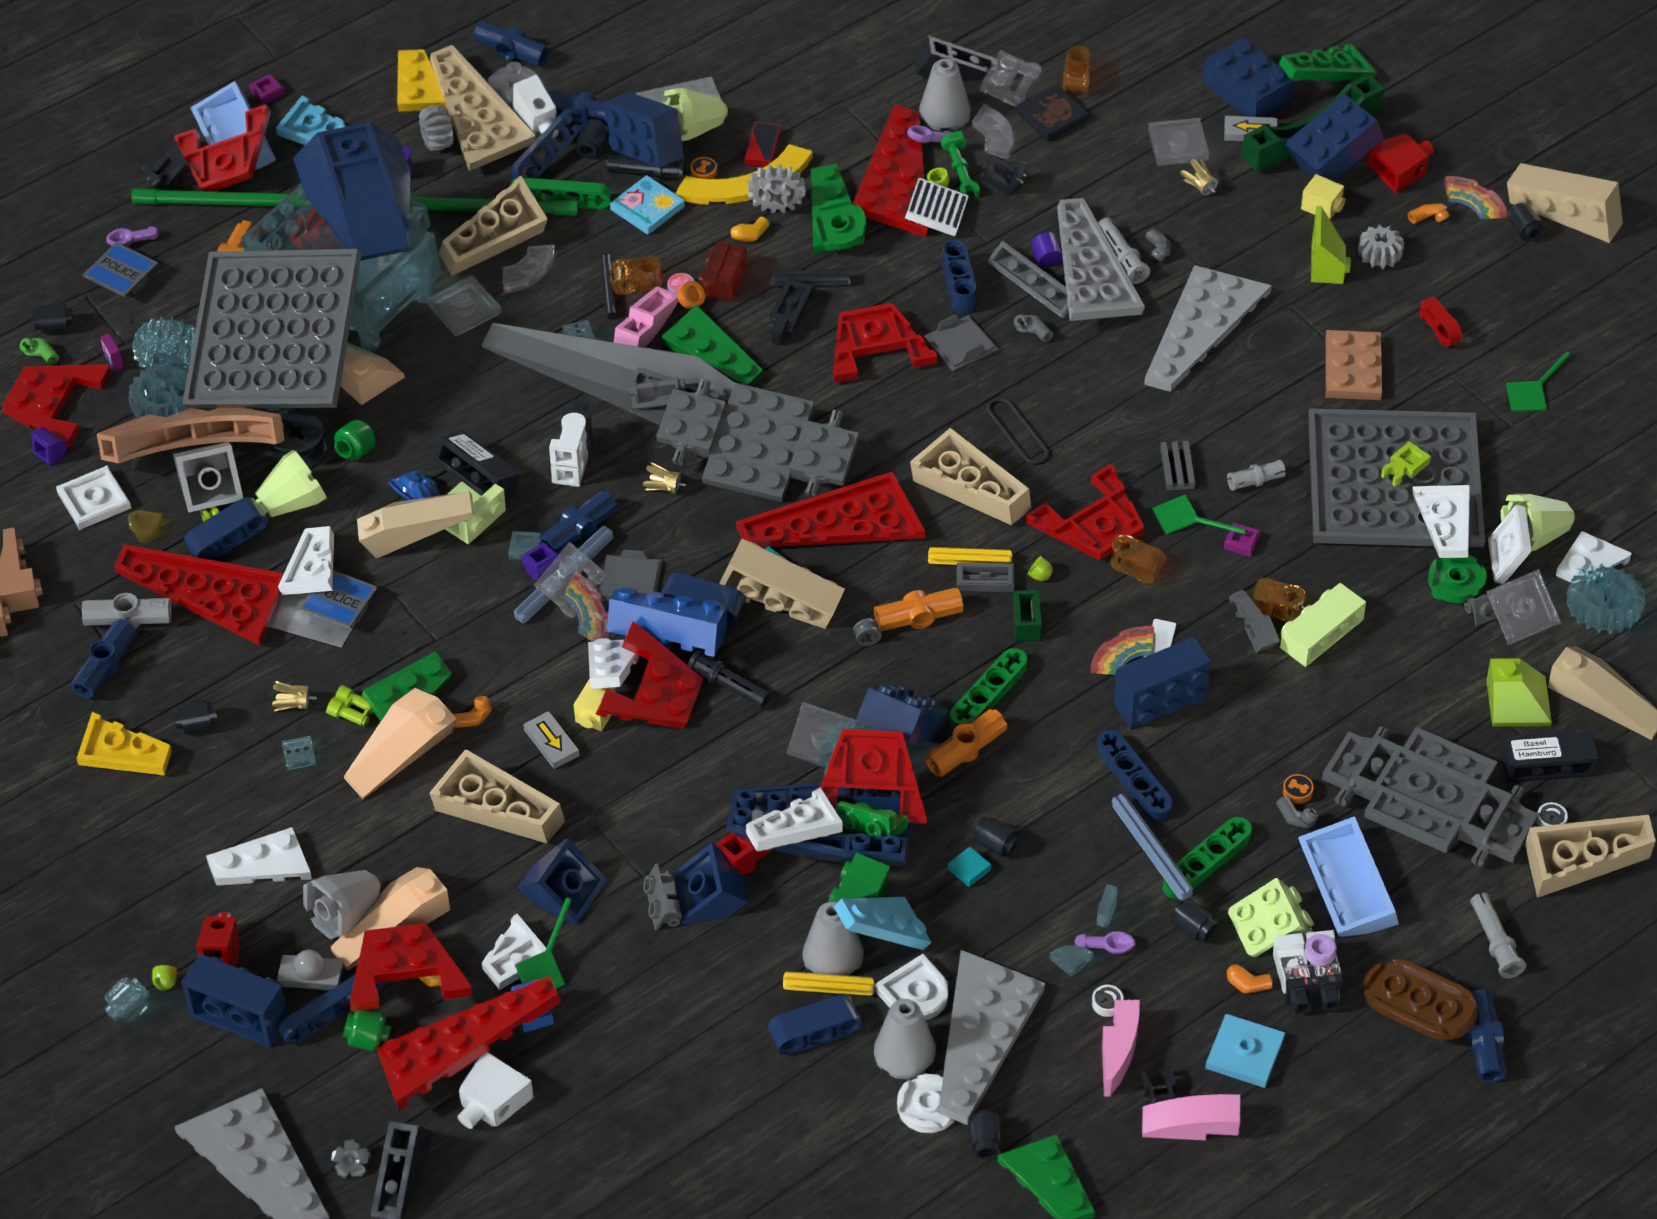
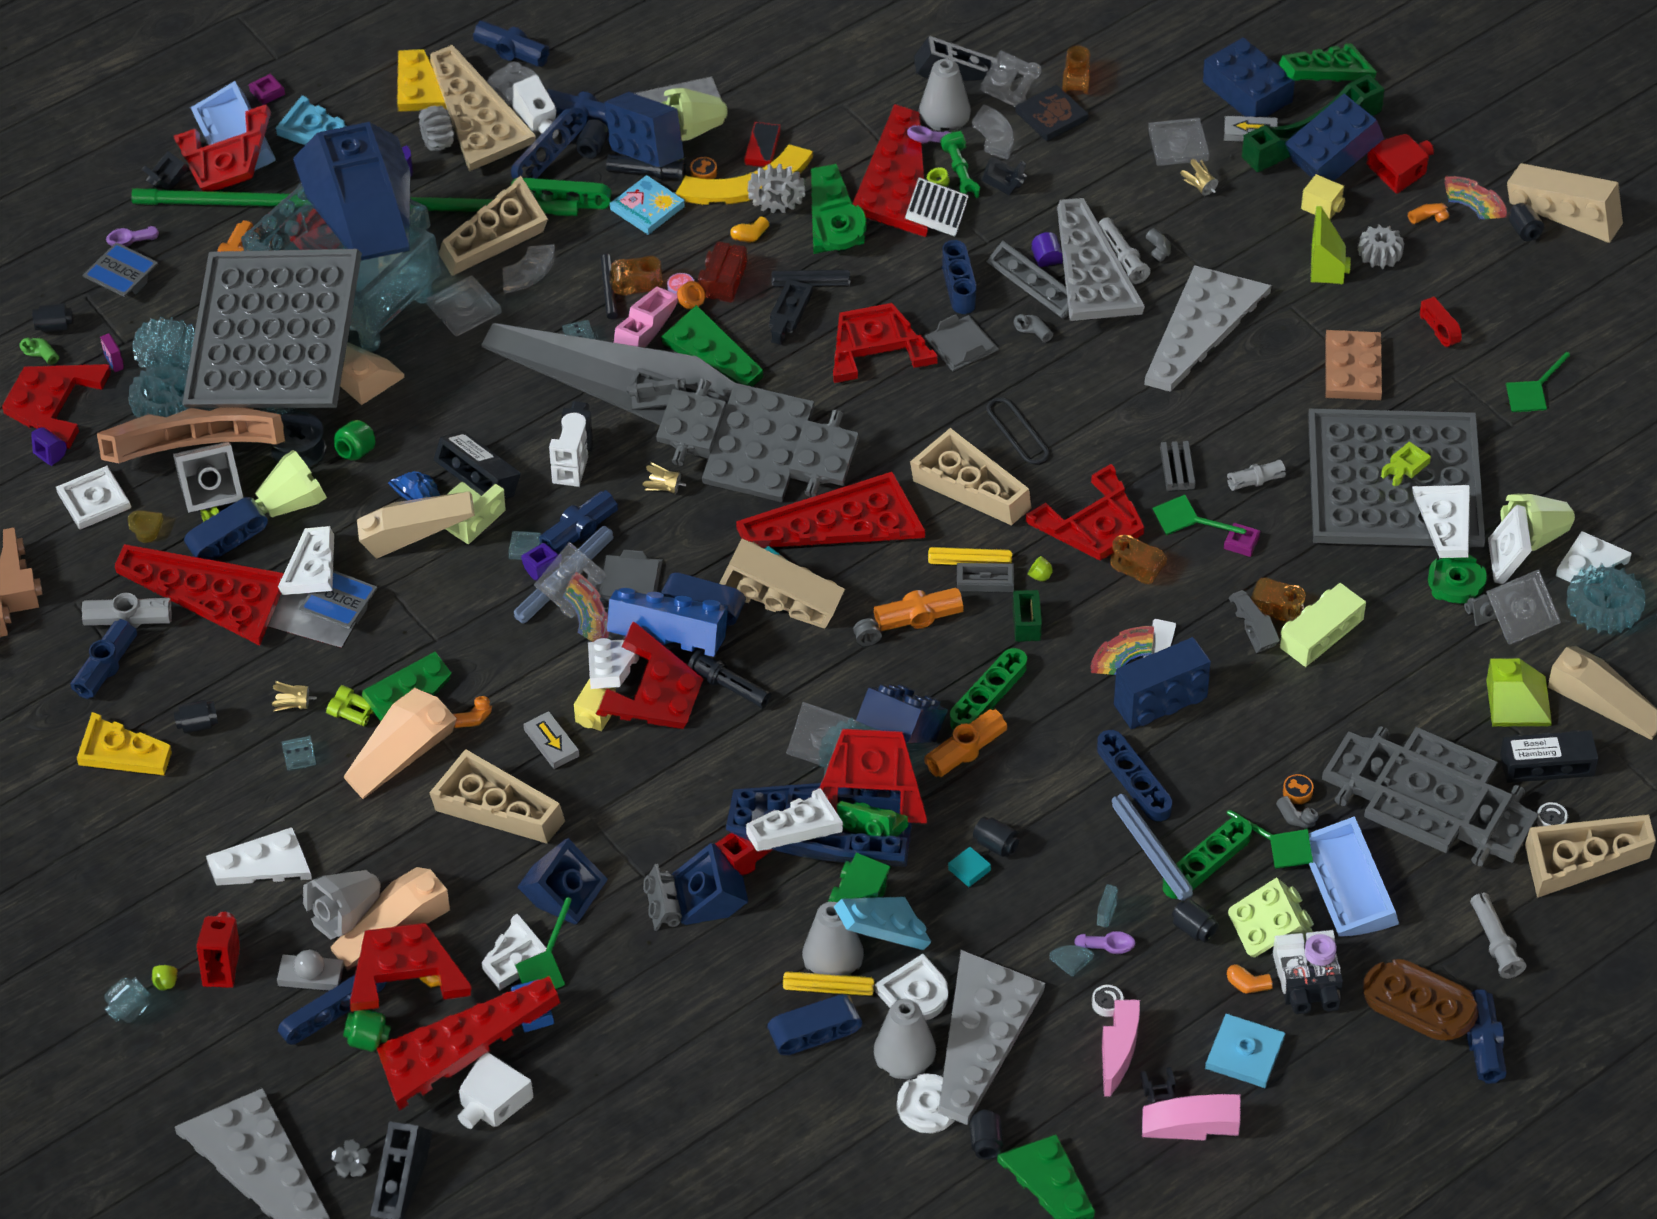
(234, 1000): dark blue brick -> none
(1287, 848): none -> green piece

